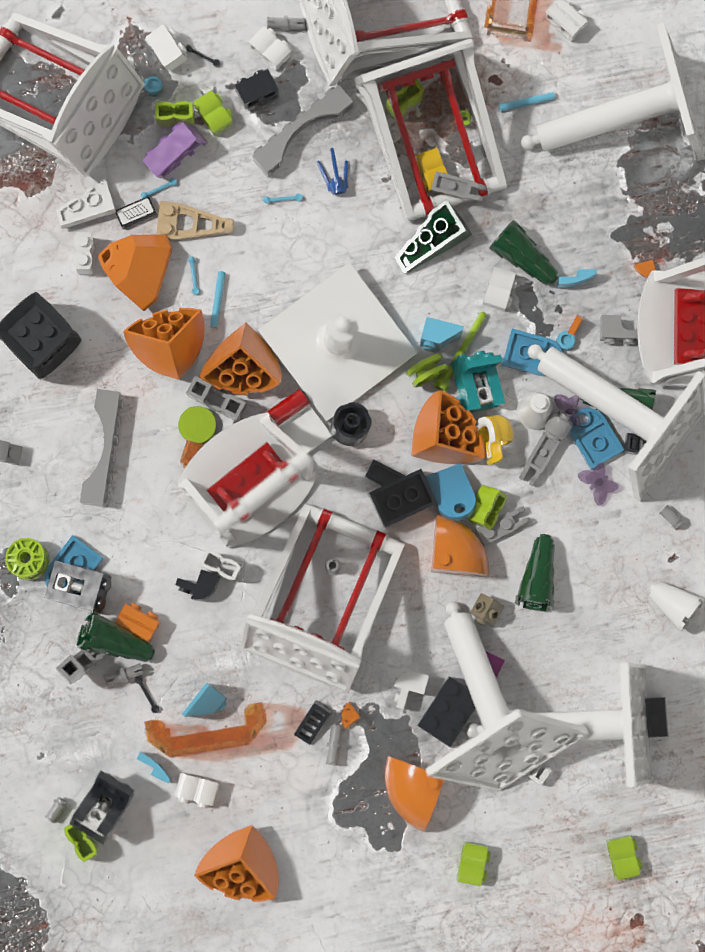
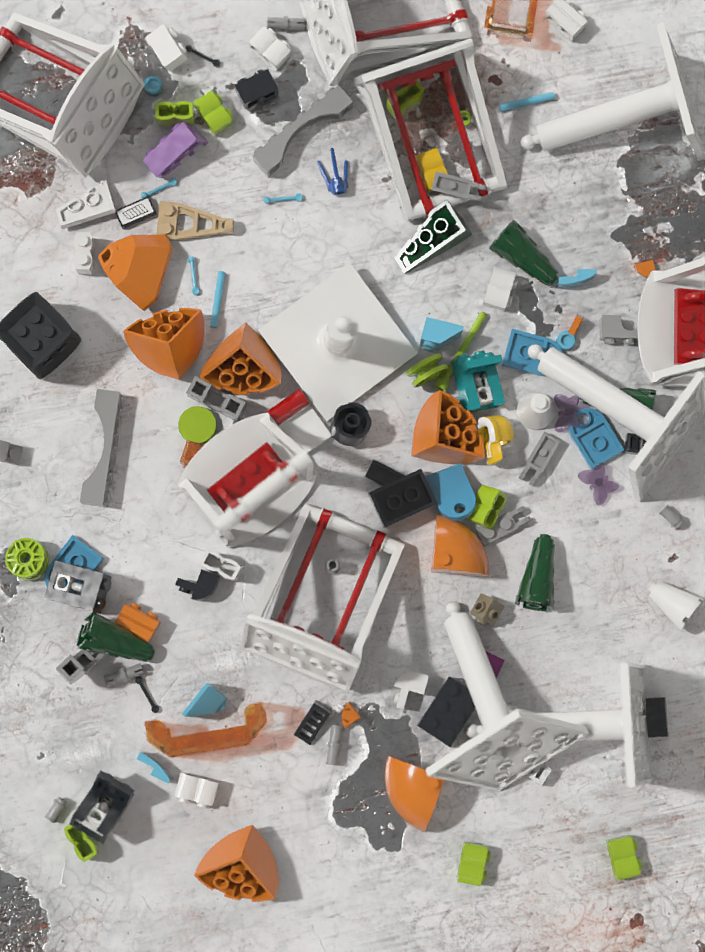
(558, 425): light grey head -> none

